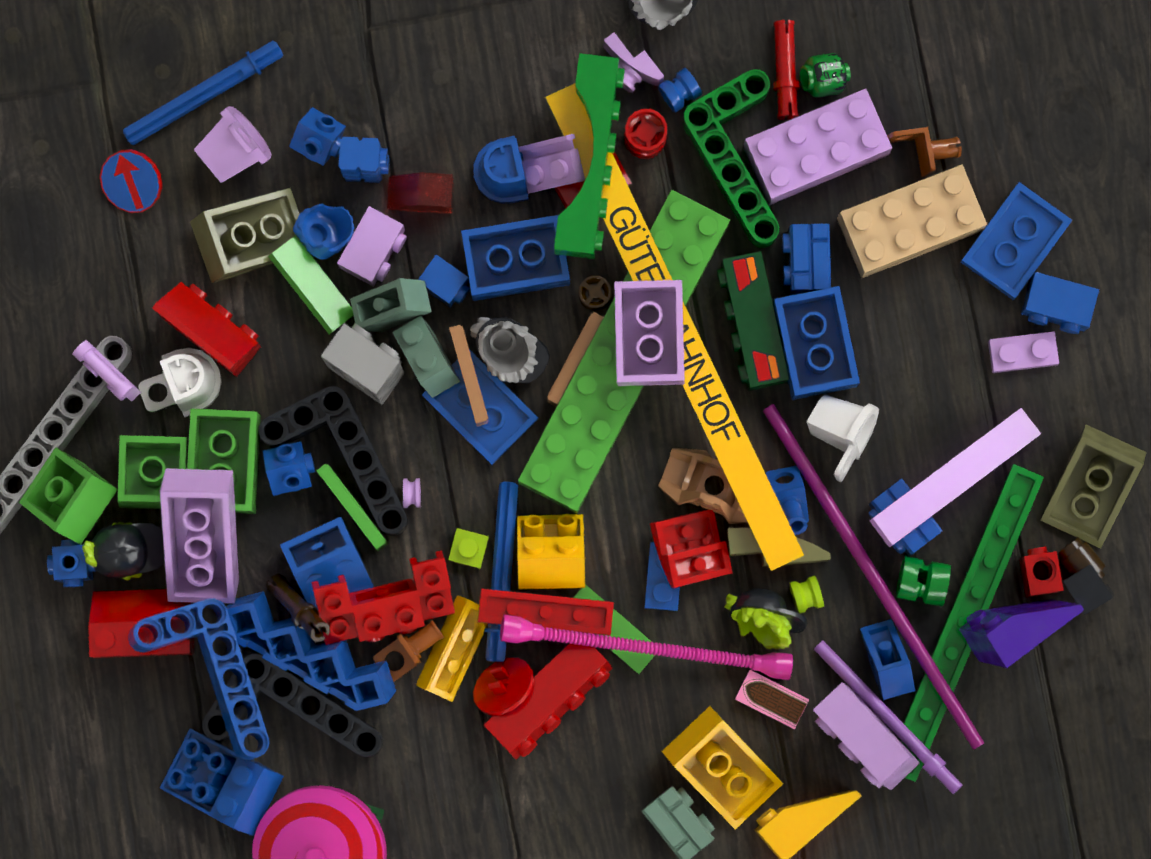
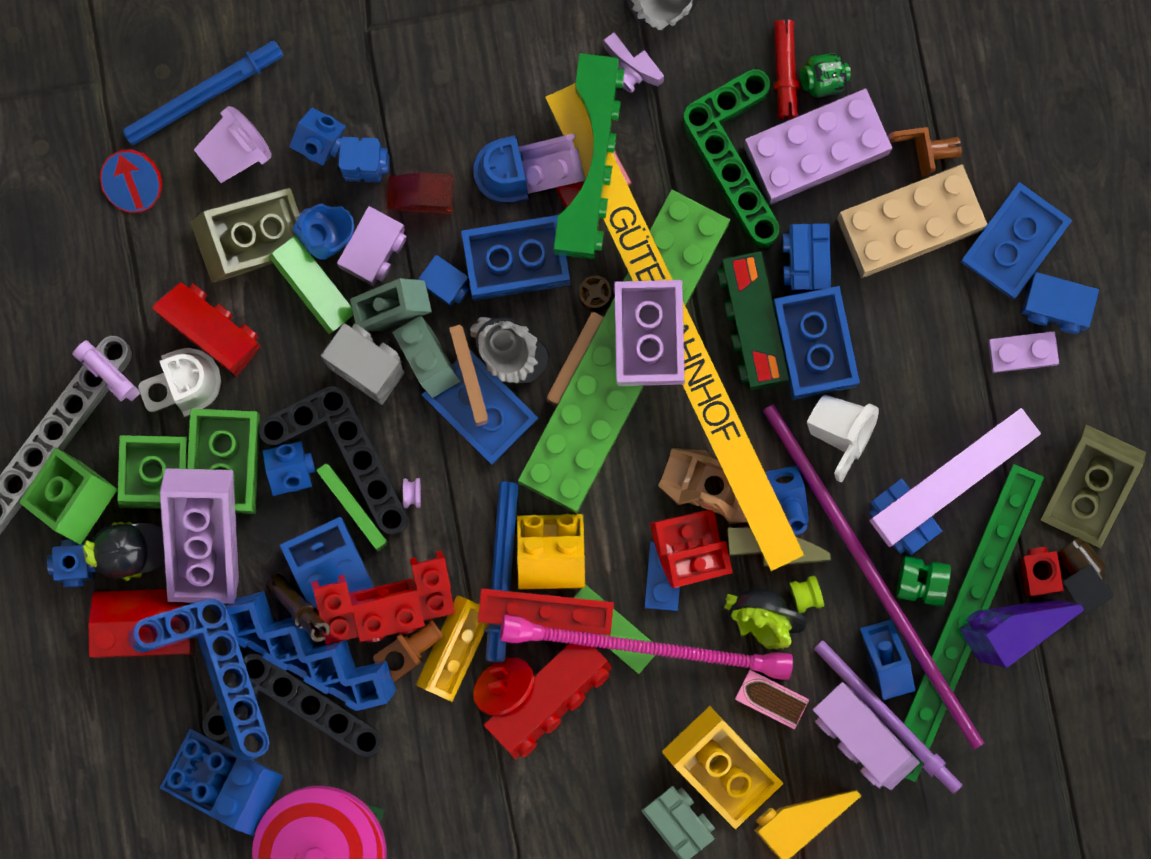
(468, 548): lime plate -> none
(645, 133): red wheel -> none
(683, 88): blue wheel -> none

